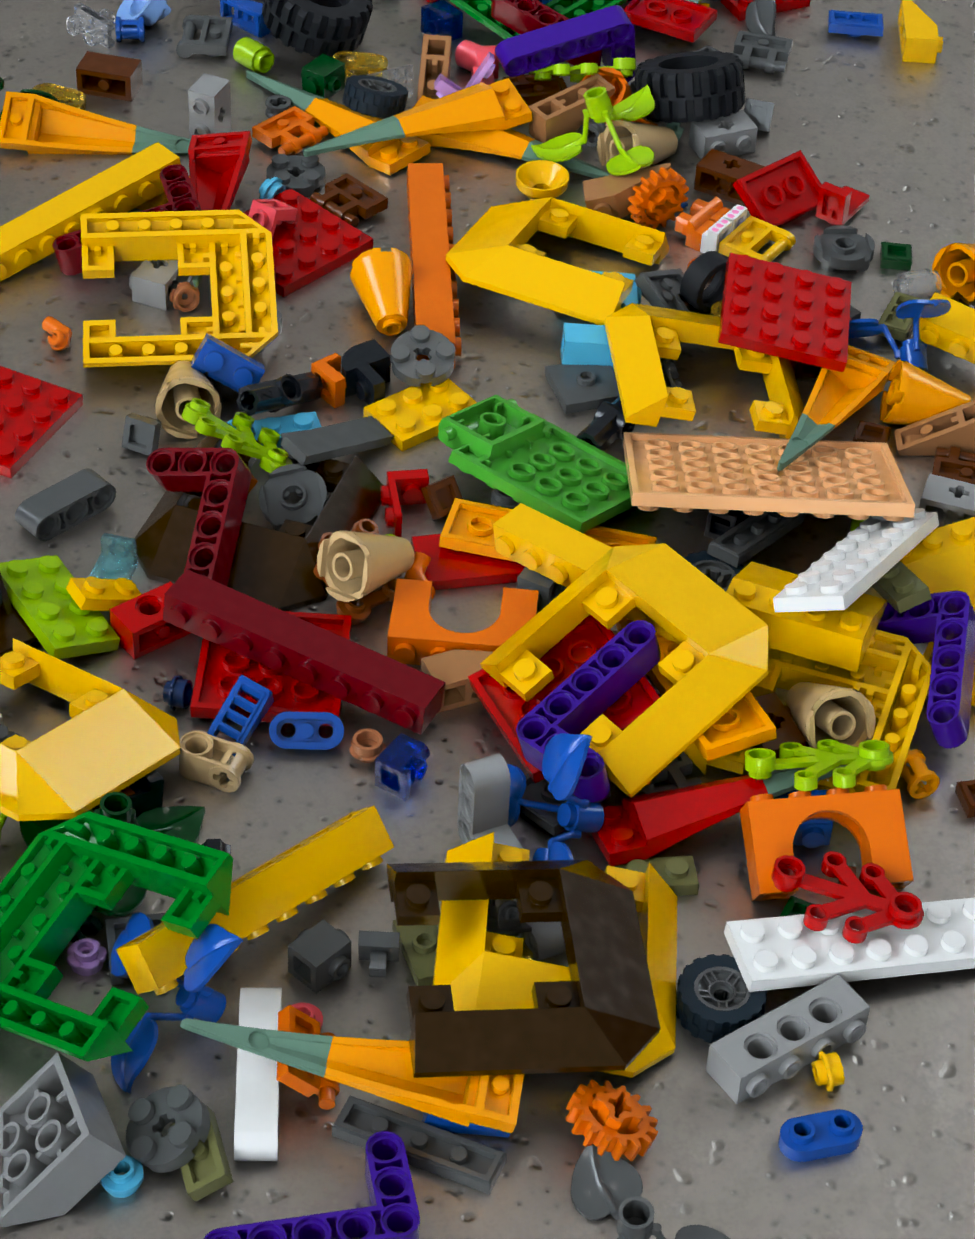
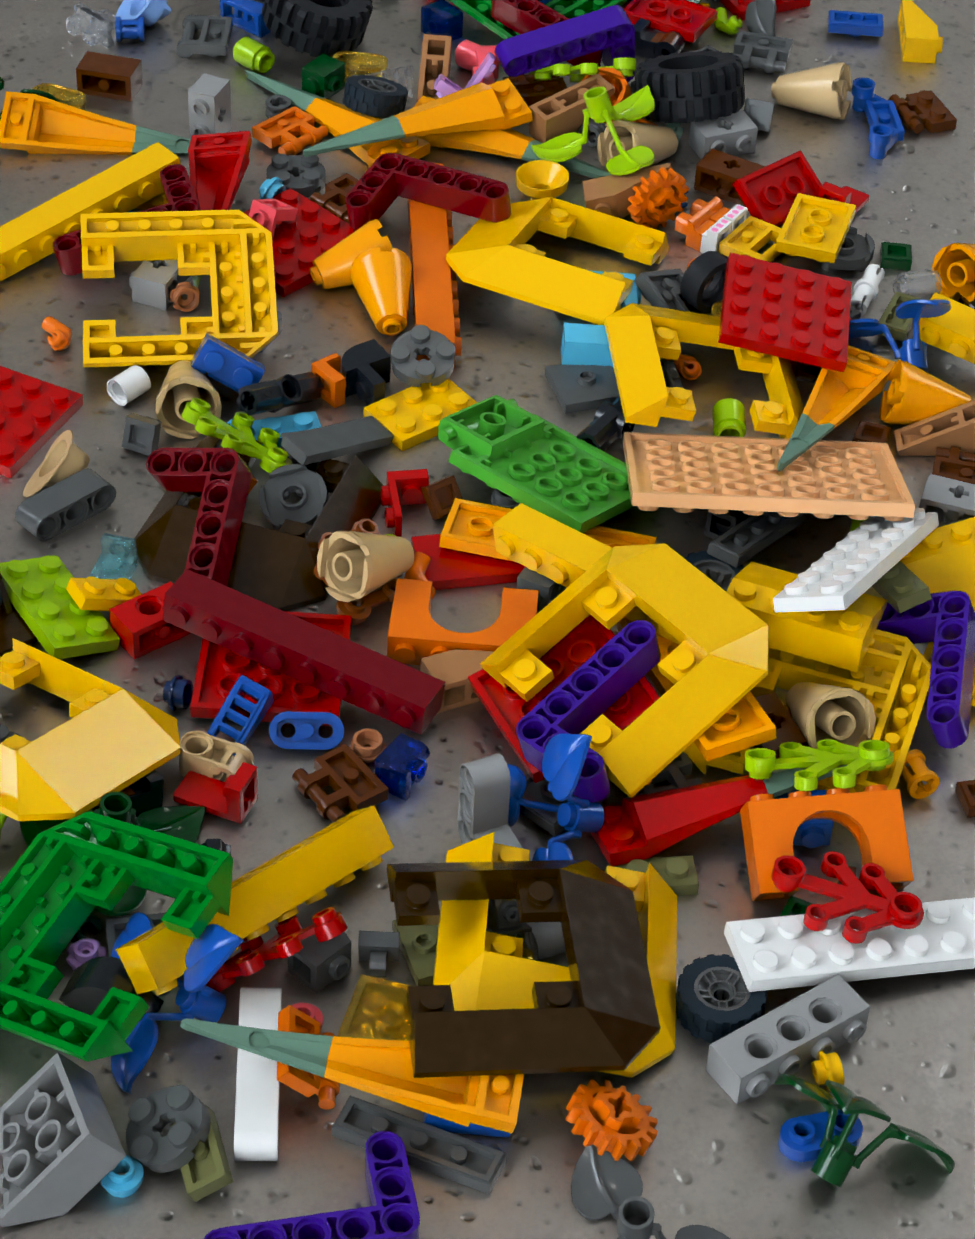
(60, 462): none -> tan piece
(94, 980): none -> black brick
(128, 385): none -> white beam
(224, 799): none -> red bracket
(284, 944): none -> red plant
(334, 266): none -> light orange cone
(349, 778): none -> reddish brown plate
(377, 1011): none -> clear yellow plate
(426, 183): none -> dark red beam
(654, 43): none -> black leg
(688, 367): none -> orange arm
(729, 418): none -> lime brick
(730, 26): none -> lime arm
(815, 228): none -> yellow plate
(816, 90): none -> tan cone
(837, 1152): none -> dark green plant
(867, 288): none -> white pin
(881, 115): none -> blue plate
(924, 111): none -> reddish brown plate

